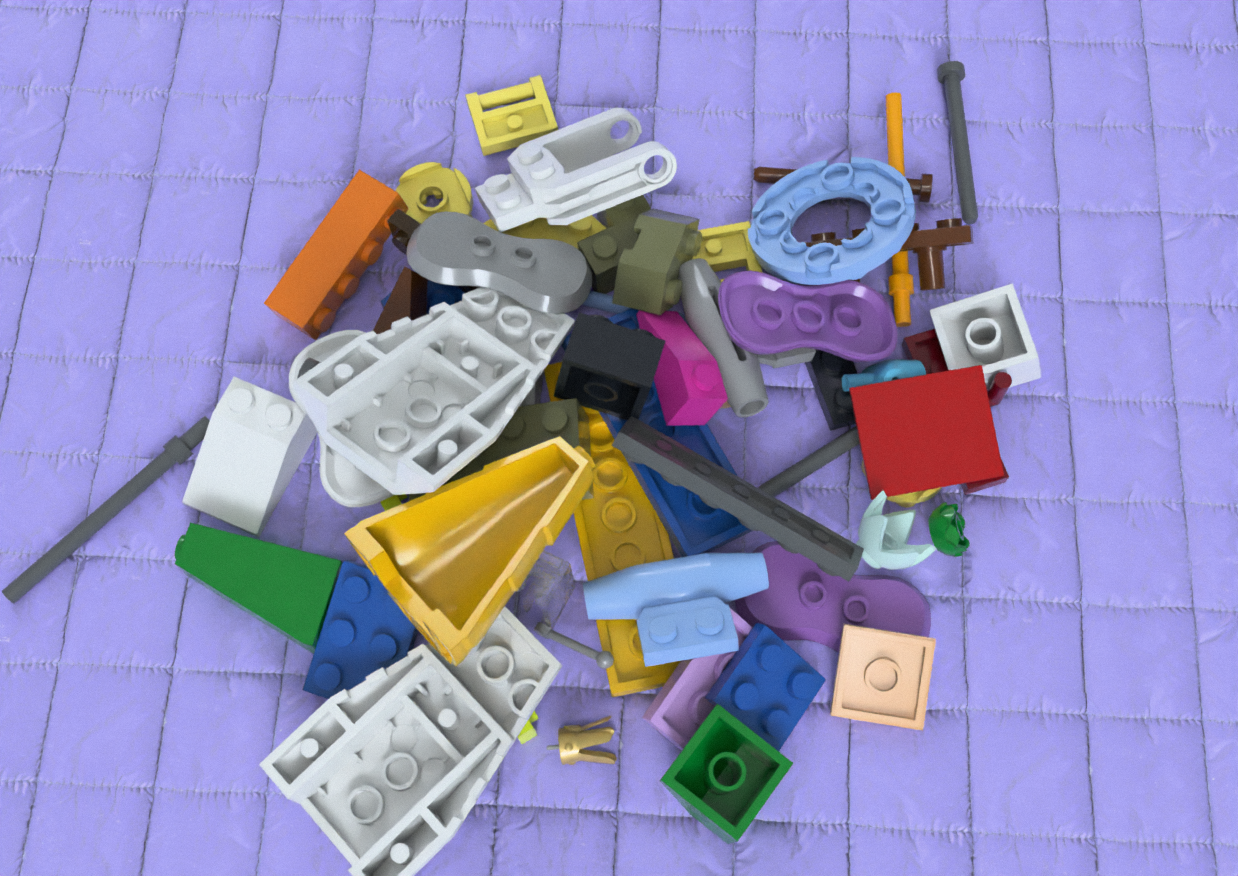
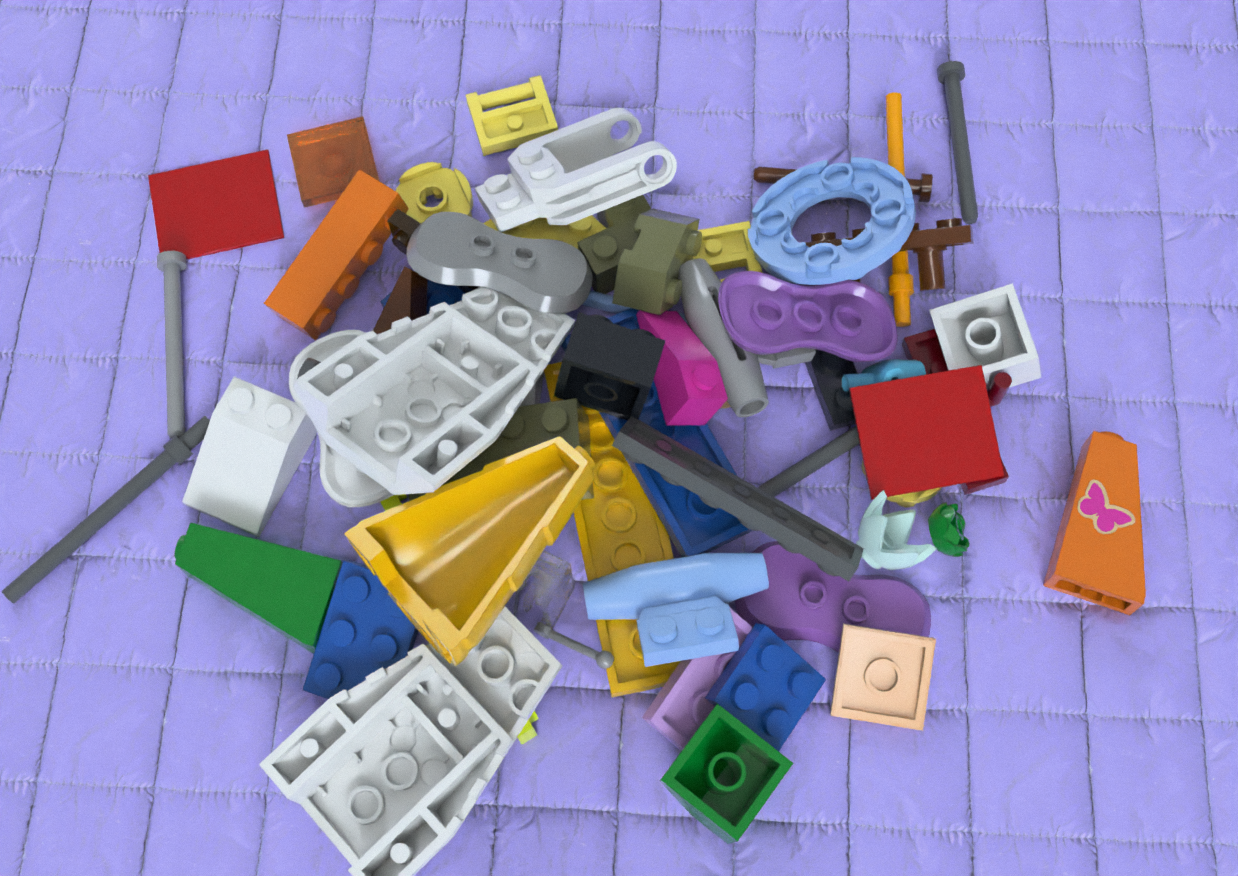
(172, 264): none -> light grey bar
(216, 205): none -> red piece
(329, 159): none -> clear orange tile
(573, 740): pearl gold piece -> none
(1101, 528): none -> orange slope

